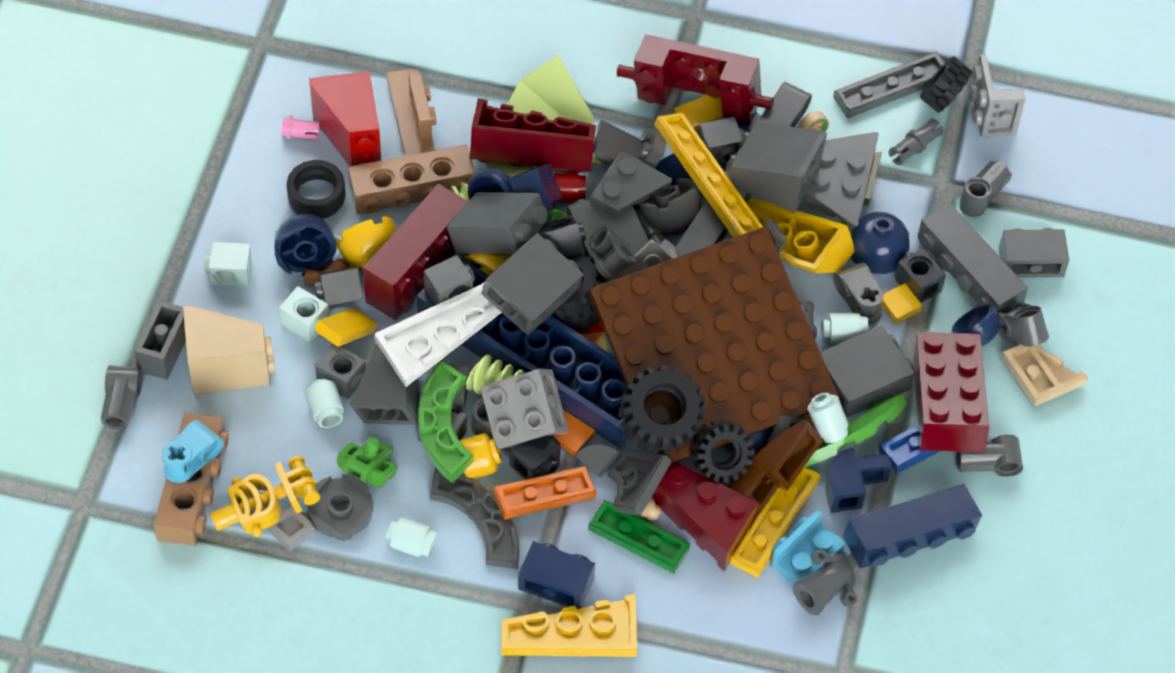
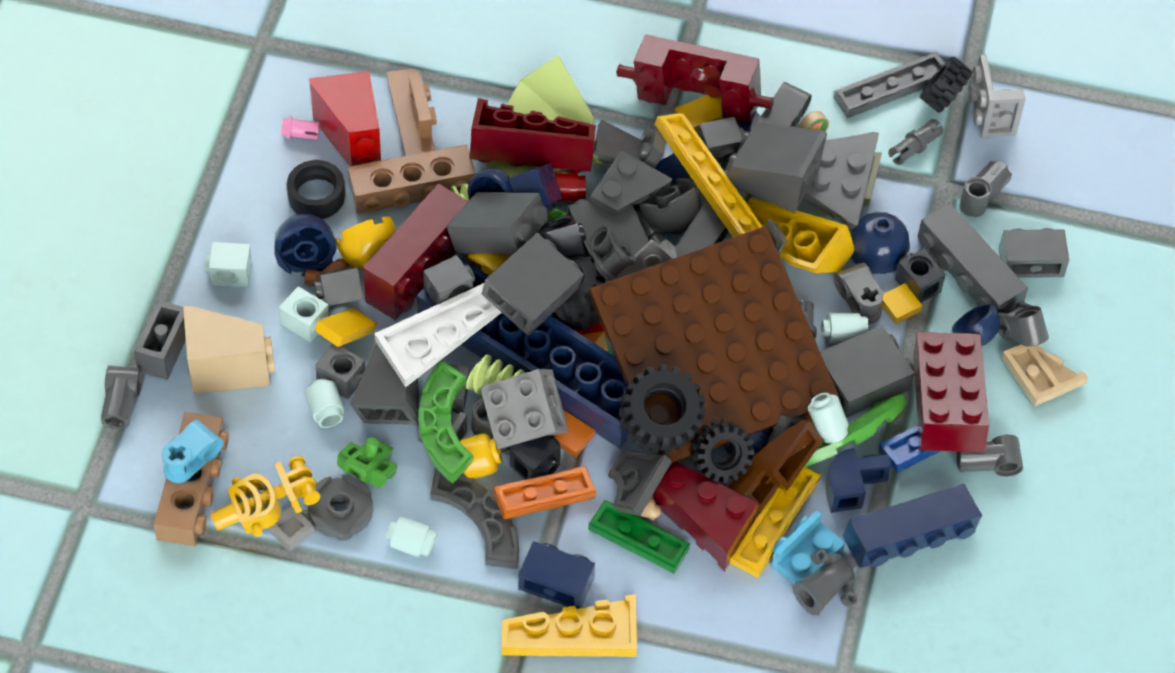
(598, 457): dark grey tile -> none

